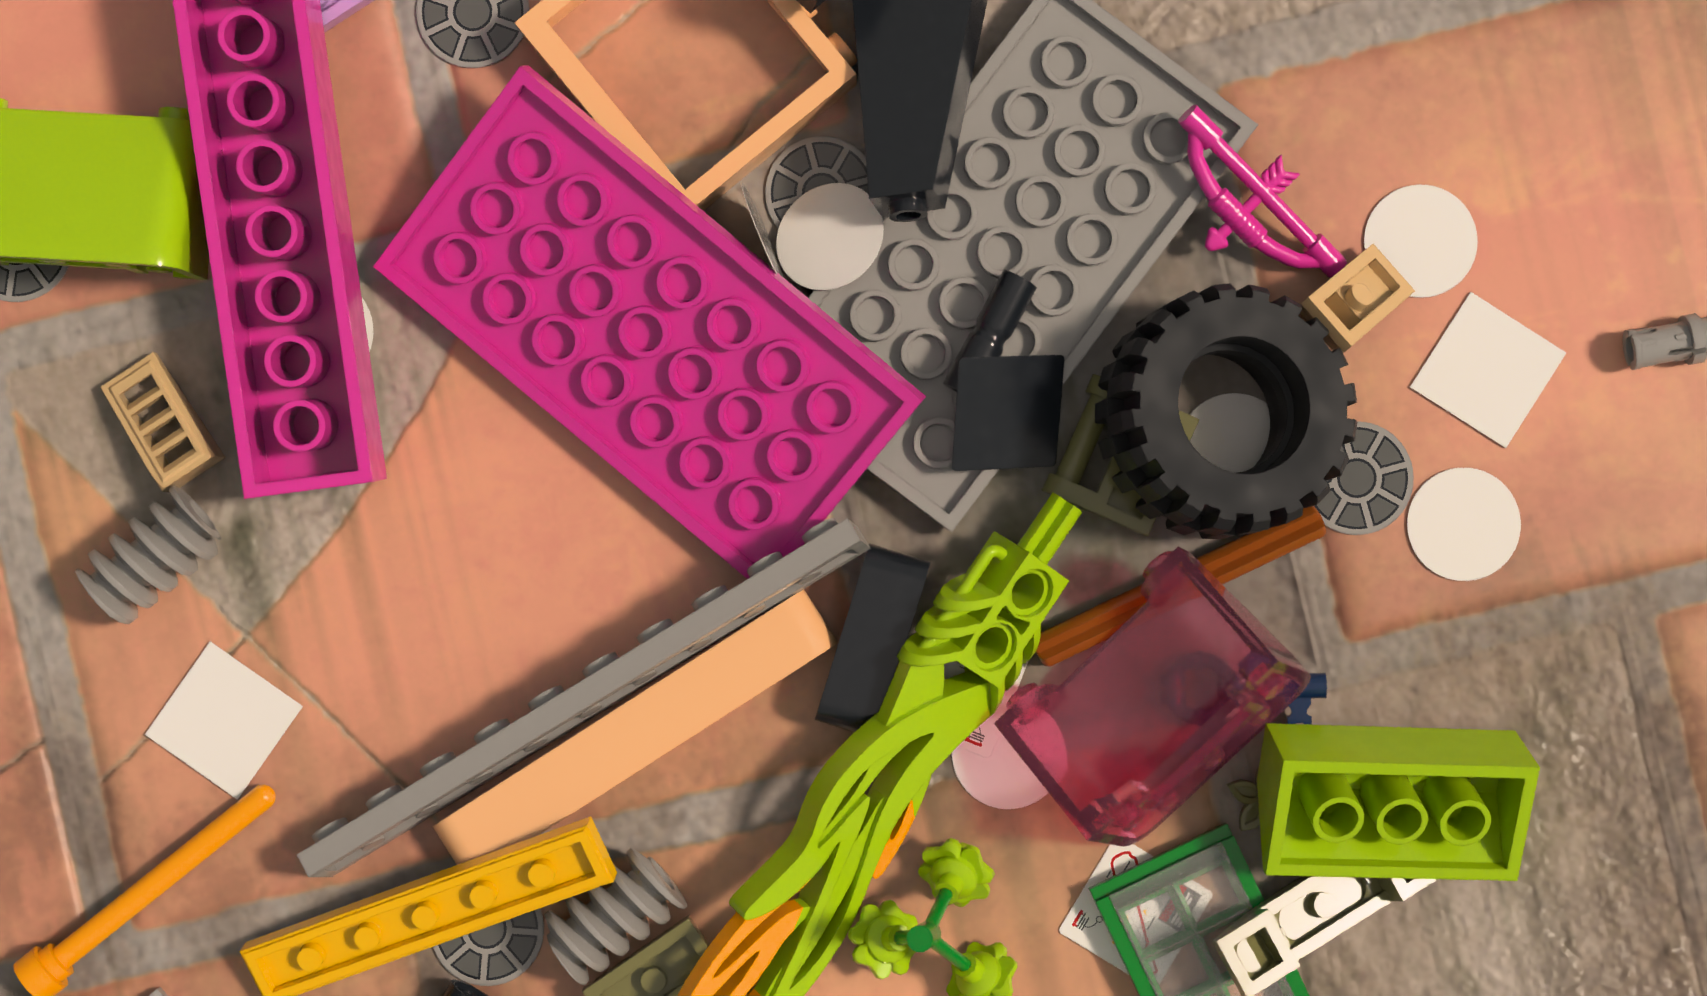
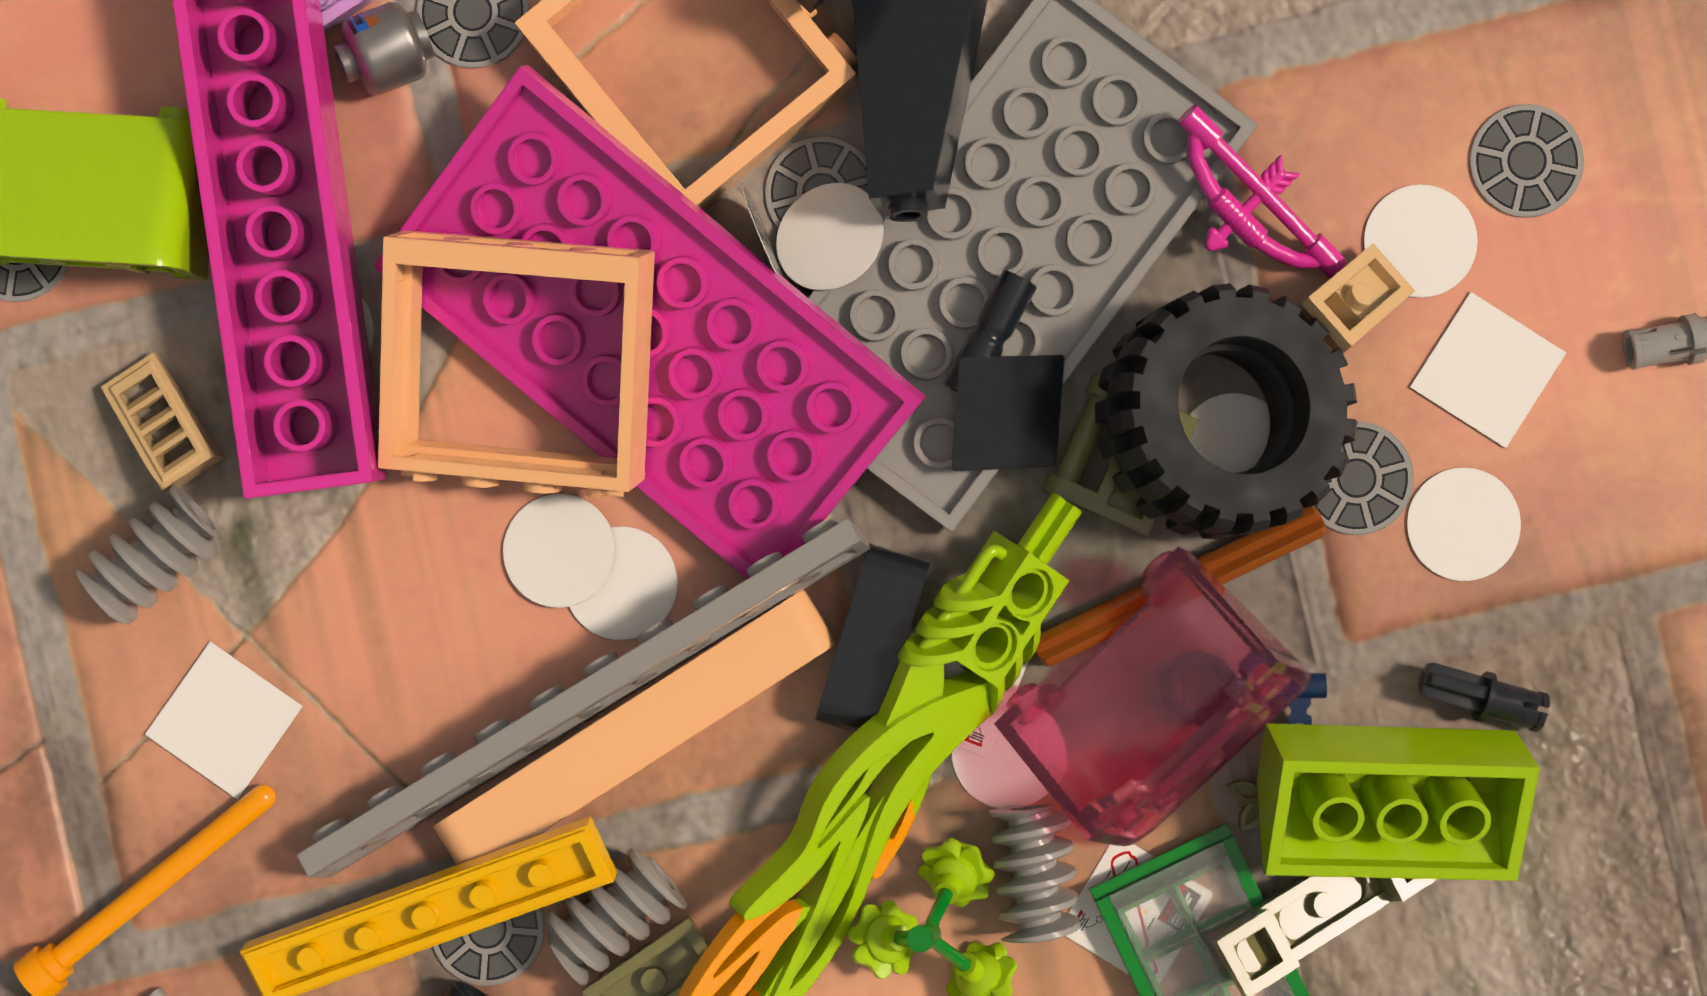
(383, 48): none -> flat silver head
(486, 465): none -> light nougat window
(559, 550): none -> white sticker
(637, 590): none -> white sticker
(1036, 873): none -> light grey piece
(1483, 696): none -> black axle
(1526, 160): none -> sticker

